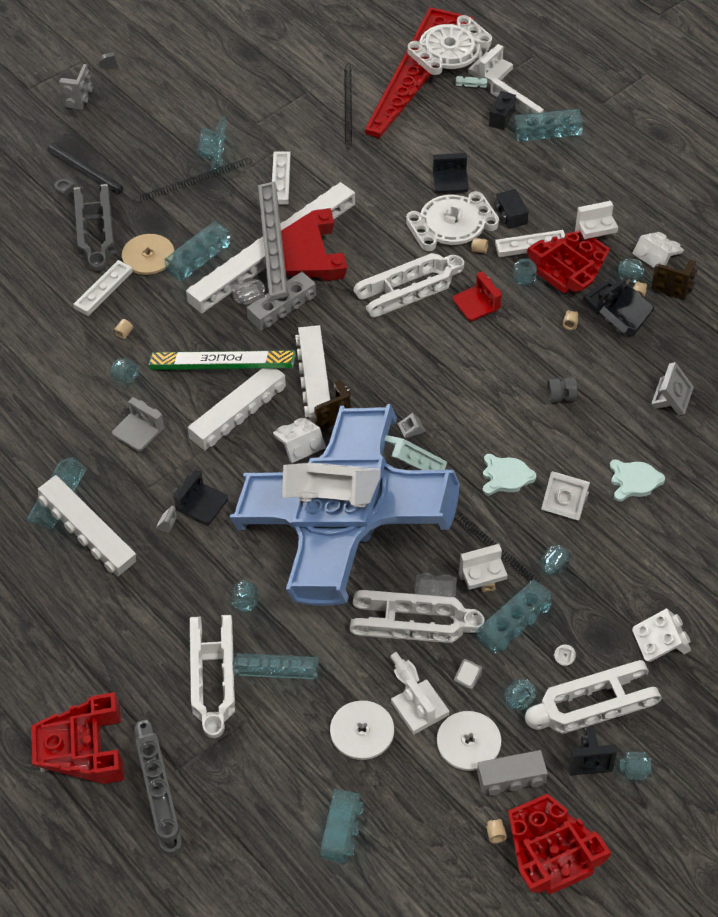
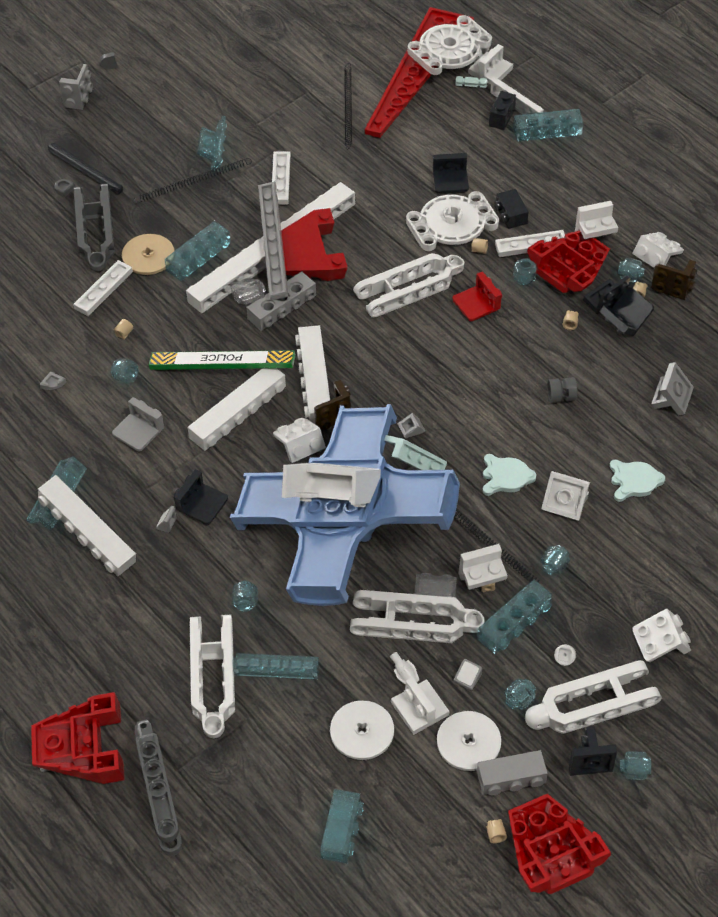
(52, 381): none -> light grey tile

